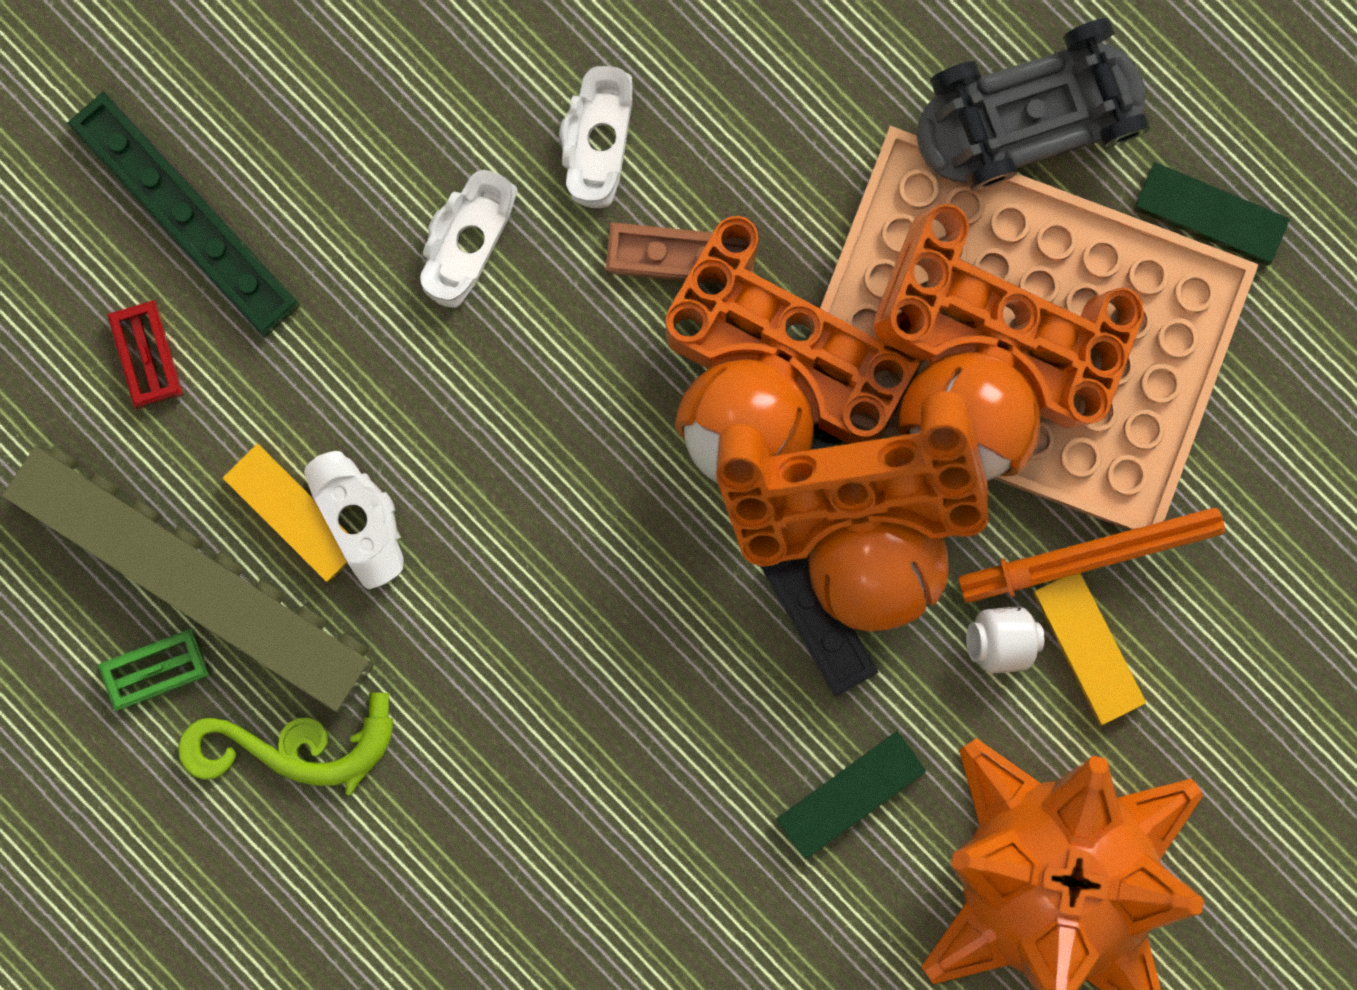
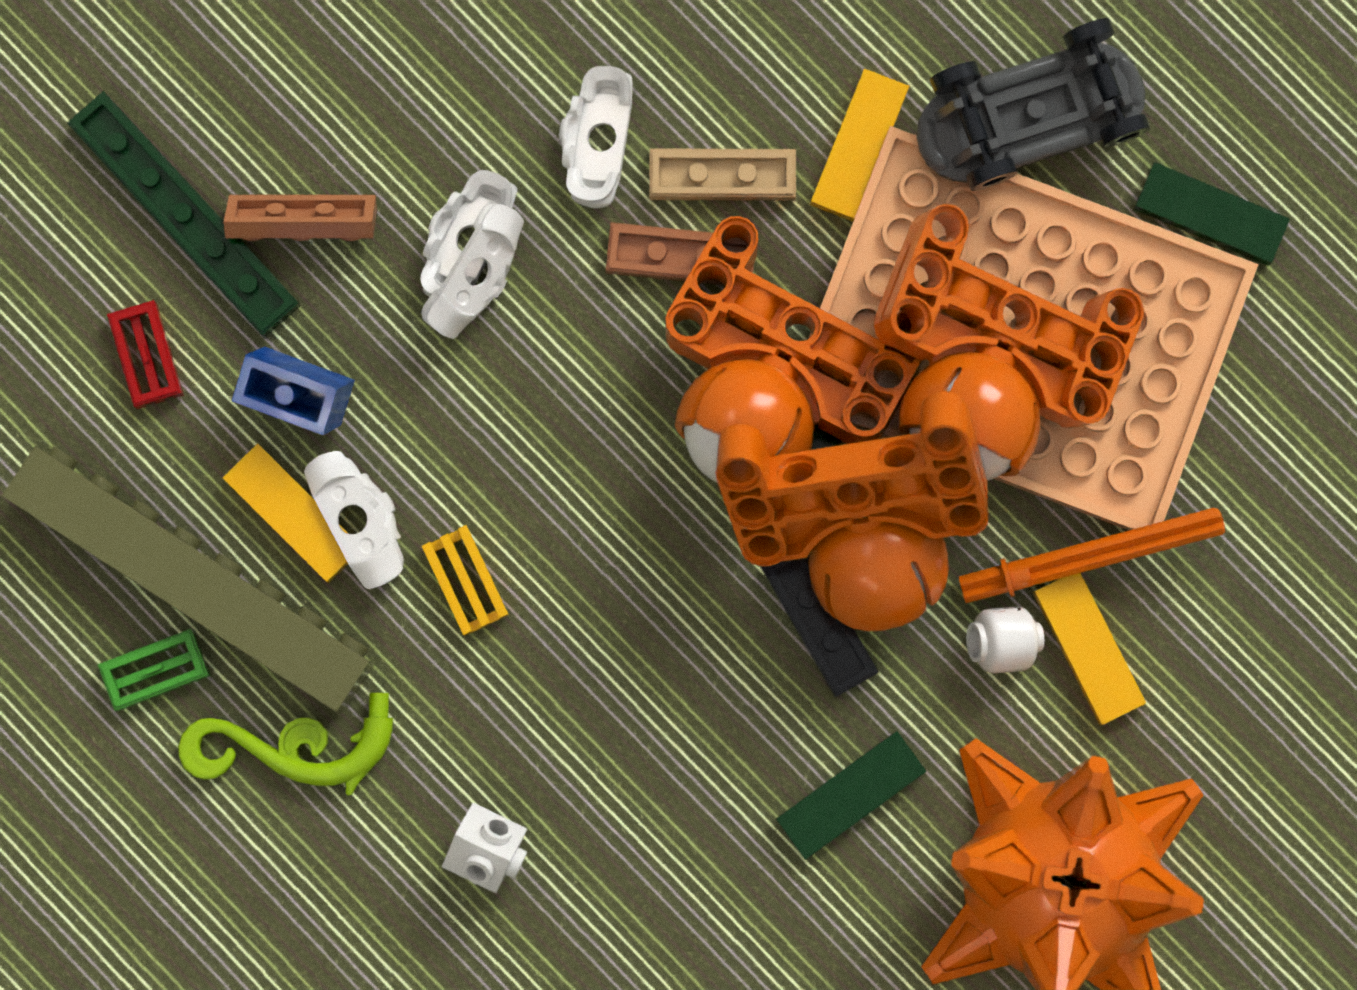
(293, 390): none -> blue brick
(300, 217): none -> nougat plate
(447, 541): none -> yellow tile
(459, 302): none -> white piece
(486, 848): none -> white brick
(722, 174): none -> tan tile
(858, 144): none -> yellow tile

